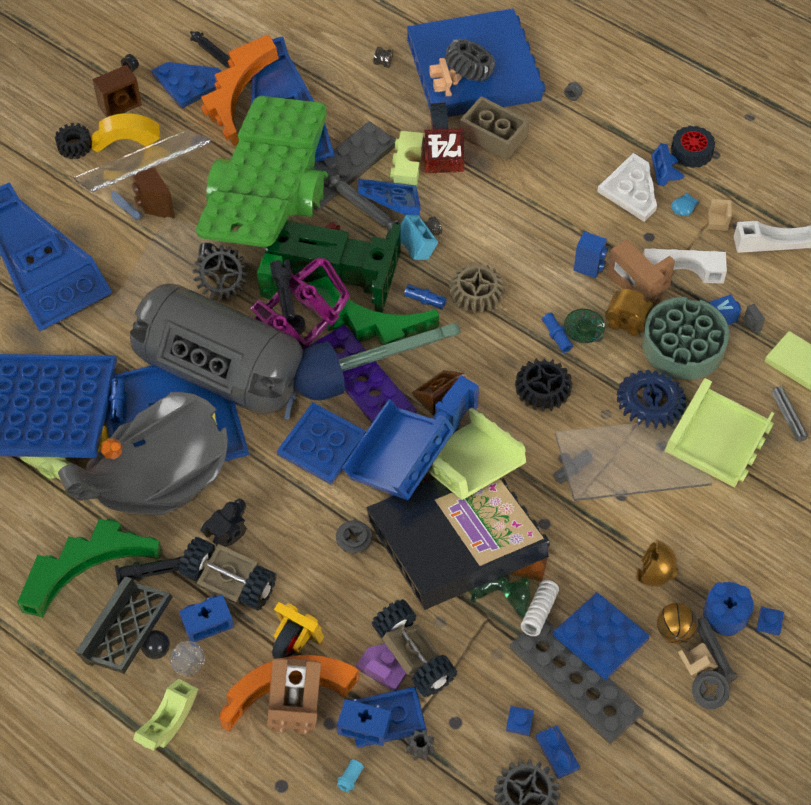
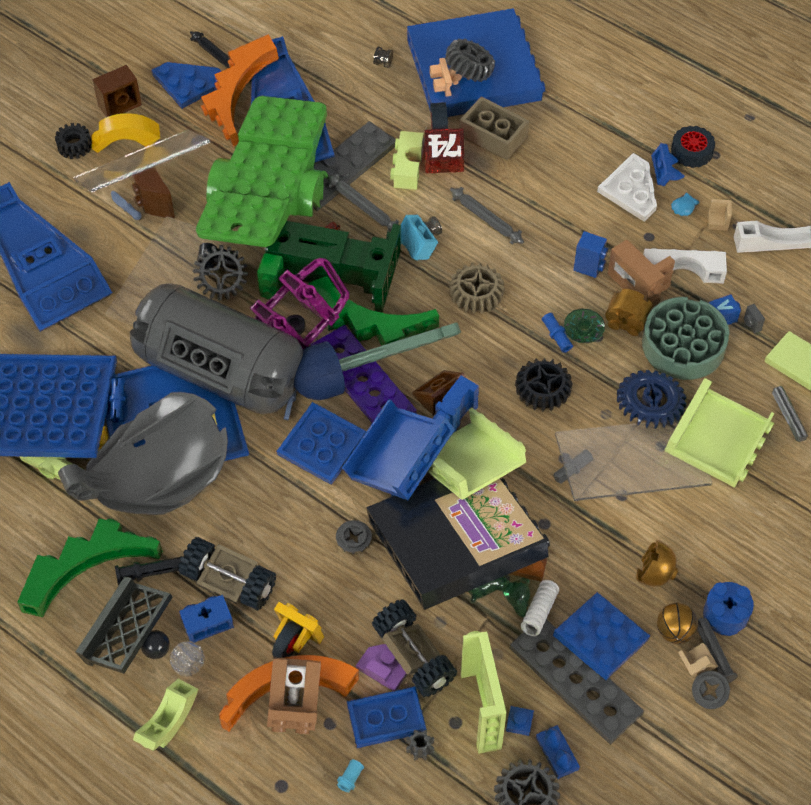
(111, 449): orange rock -> none
(130, 61): black bush -> none
(226, 524): black hinge -> none
(282, 274): black piece -> none
(375, 727): blue brick -> none
(396, 196): blue plate -> none
(425, 296): blue pin -> none
(479, 662): none -> yellowish green panel
(486, 215): none -> dark grey wheel
(573, 91): dark grey bush -> none
(770, 621): blue plate -> none

